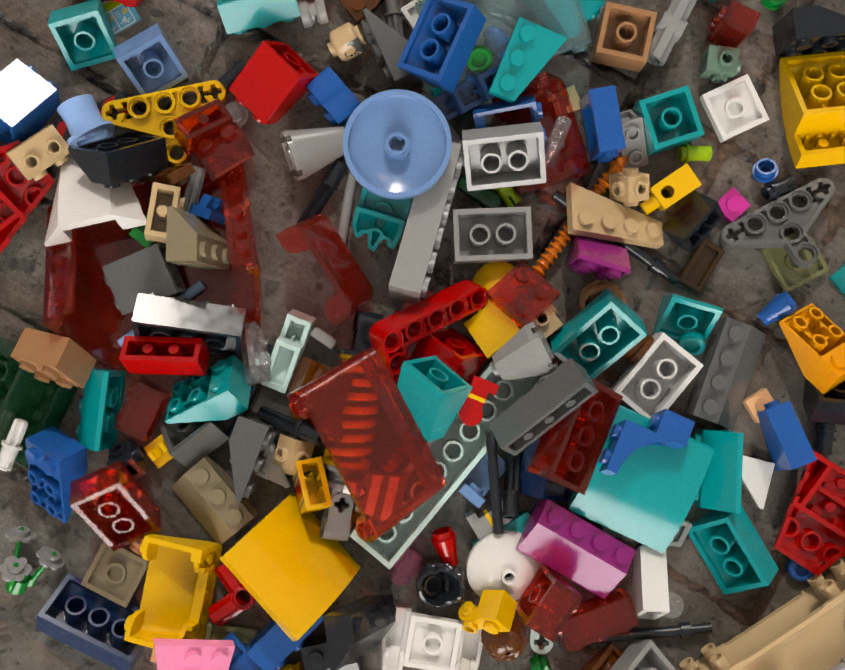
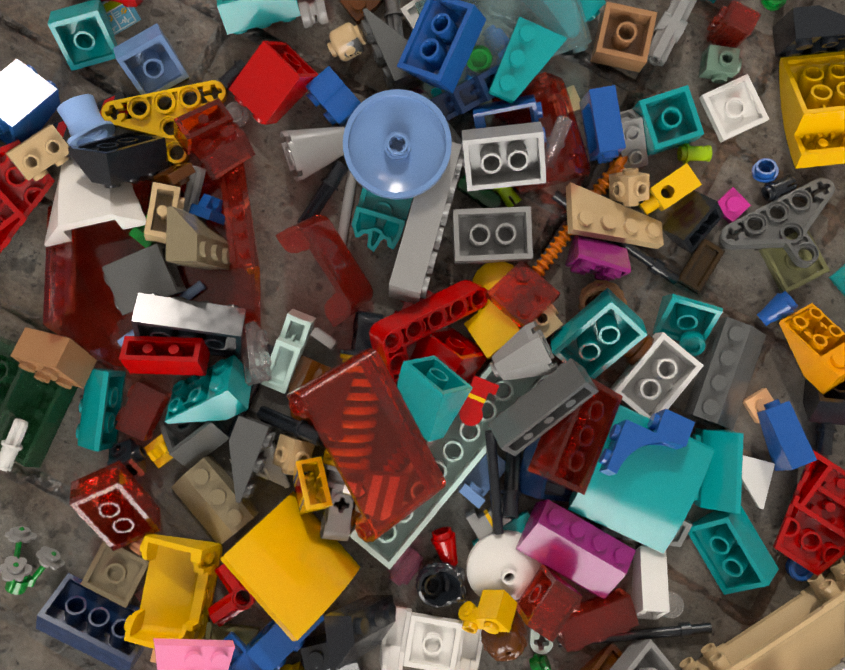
(52, 466): blue slope -> none

